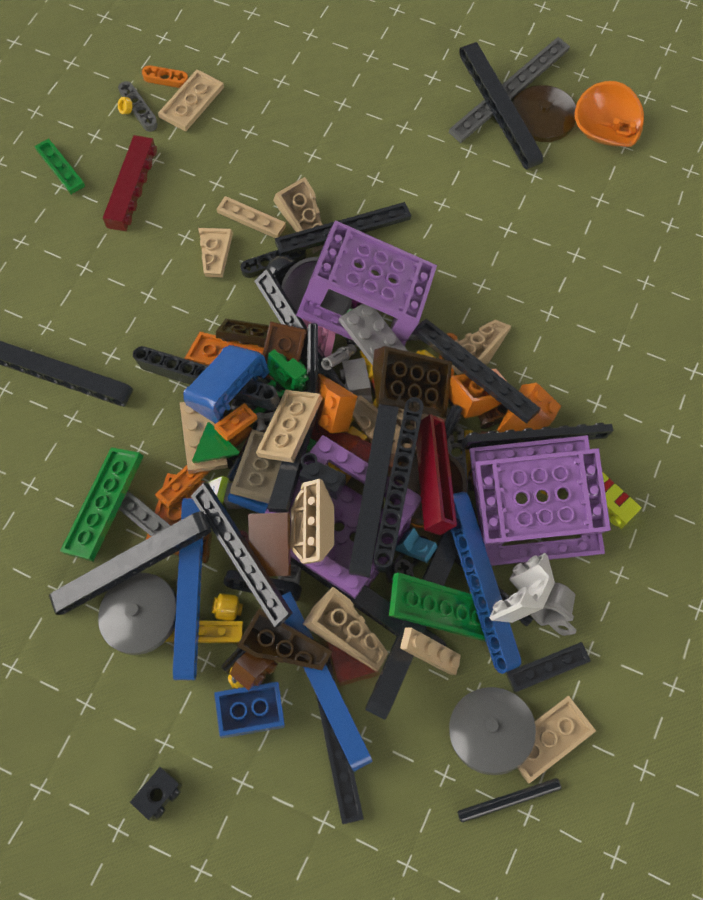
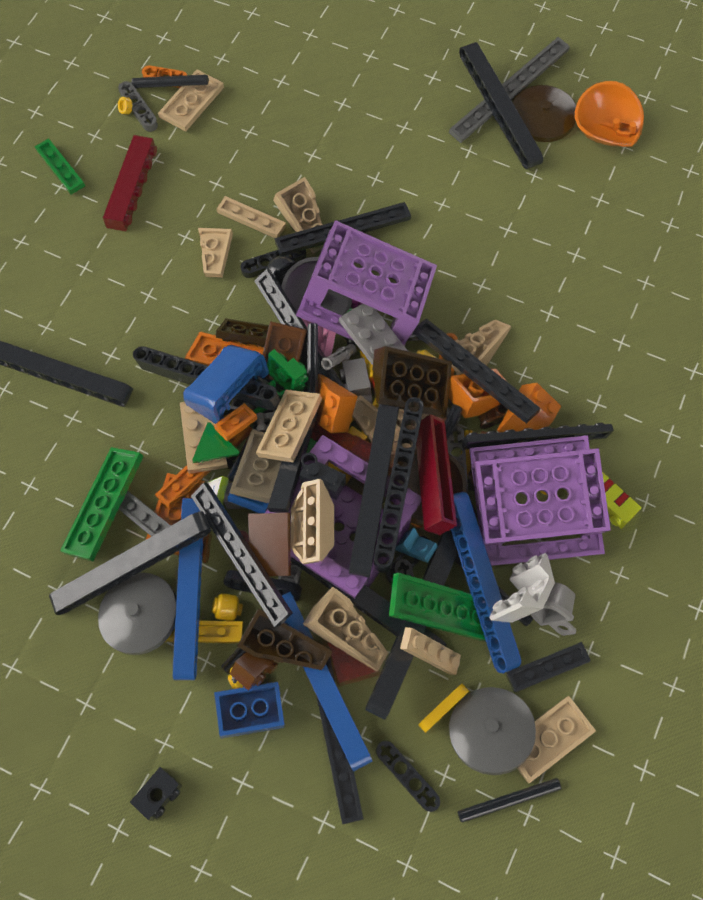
(170, 81): none -> black axle
(405, 778): none -> black beam
(443, 708): none -> yellow beam

